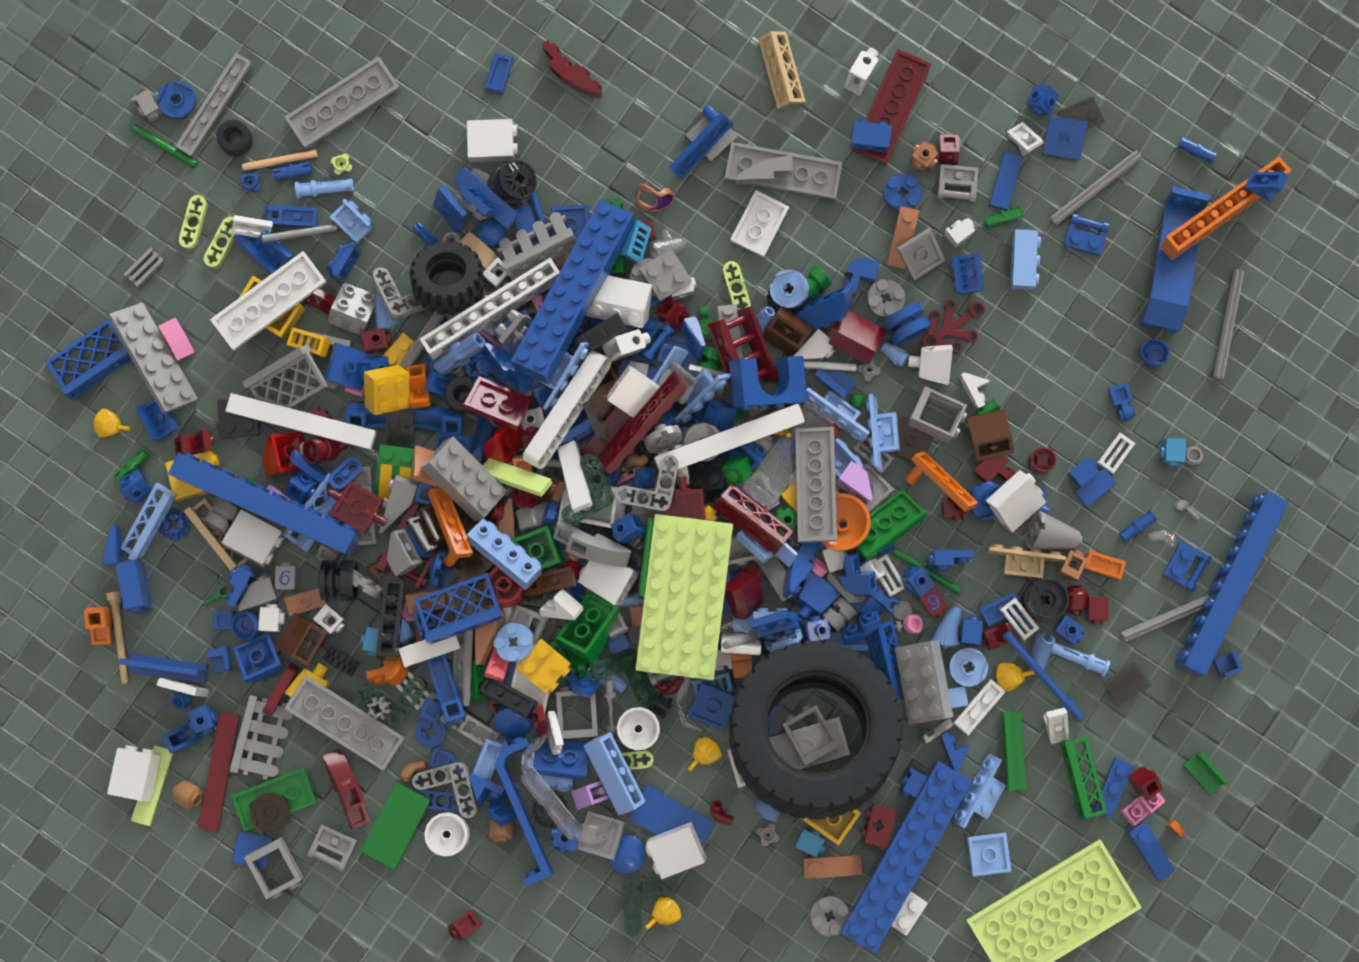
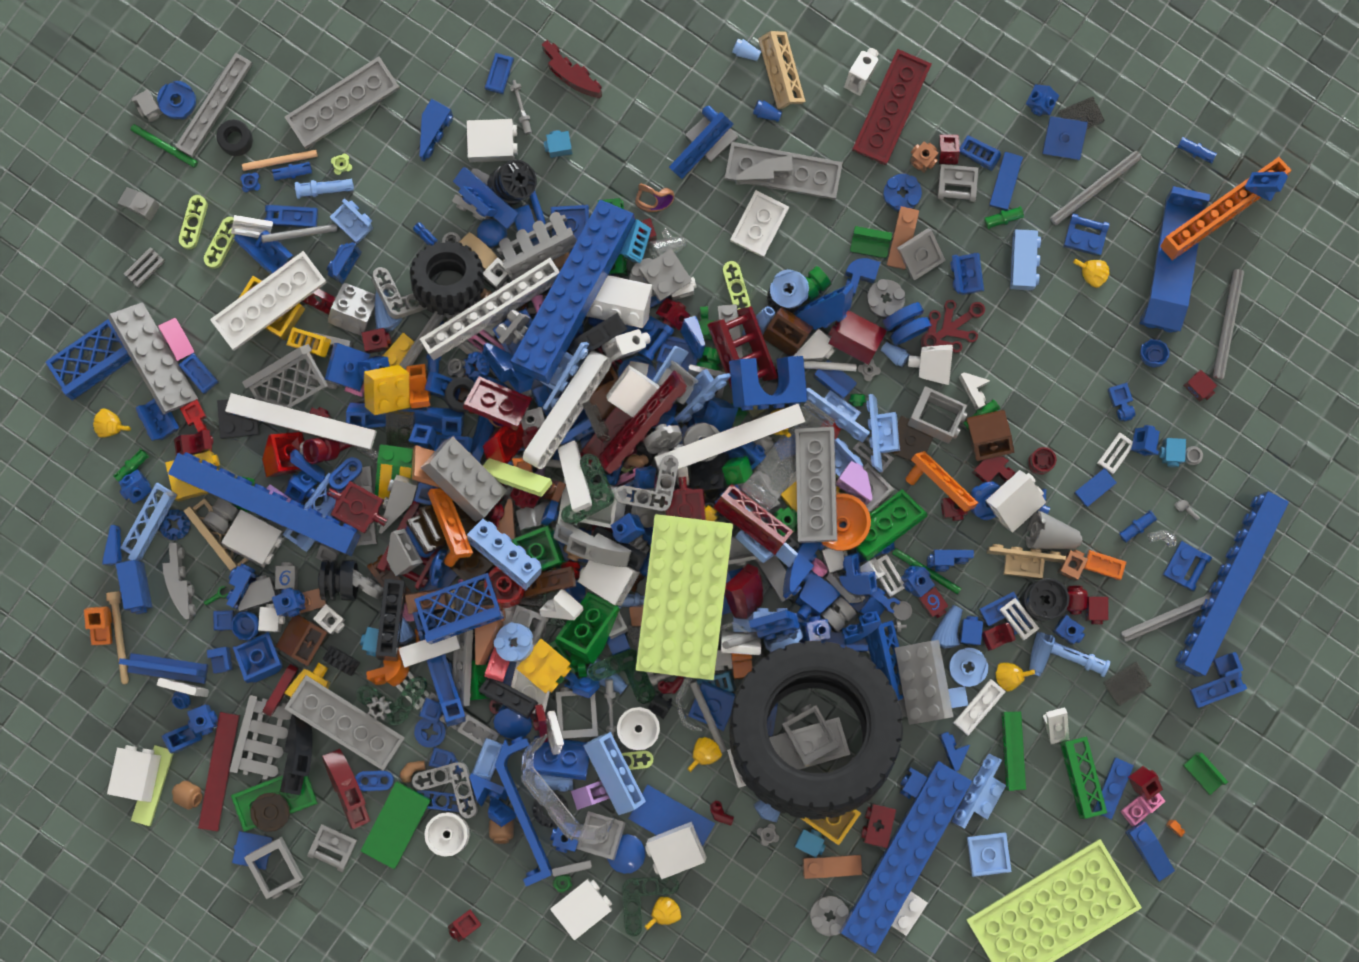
(139, 203): none -> light grey slope
(179, 590): none -> light grey slope
(194, 415): none -> red plate
(198, 373): none -> blue plate
(289, 602): none -> blue brick
(299, 756): none -> black slope
(374, 779): none -> blue plate
(422, 439): none -> blue brick
(433, 123): none -> blue slope
(450, 209): blue plate -> none
(459, 354): medium blue piece -> none
(524, 119): none -> light grey piece
(558, 143): none -> dark azure brick
(567, 883): none -> green plate
(575, 867): none -> light grey tile
(582, 908): none -> white brick
(646, 555): green bar -> none
(707, 715): none -> light grey bar
(745, 50): none -> light blue cone
(766, 111): none -> blue cone
(870, 136): blue brick -> none
(870, 242): none -> green panel
(912, 623): bright pink tile -> none
(936, 731): light grey tile -> none
(959, 232): white brick -> none
(983, 147): none -> blue slope
(1024, 138): white slope -> none
(1067, 702): blue bar -> none
(1083, 472): blue brick -> none
(1094, 271): none -> yellow piece
(1145, 440): none -> blue brick
(1200, 386): none -> dark red brick
(1217, 690): none -> blue plate

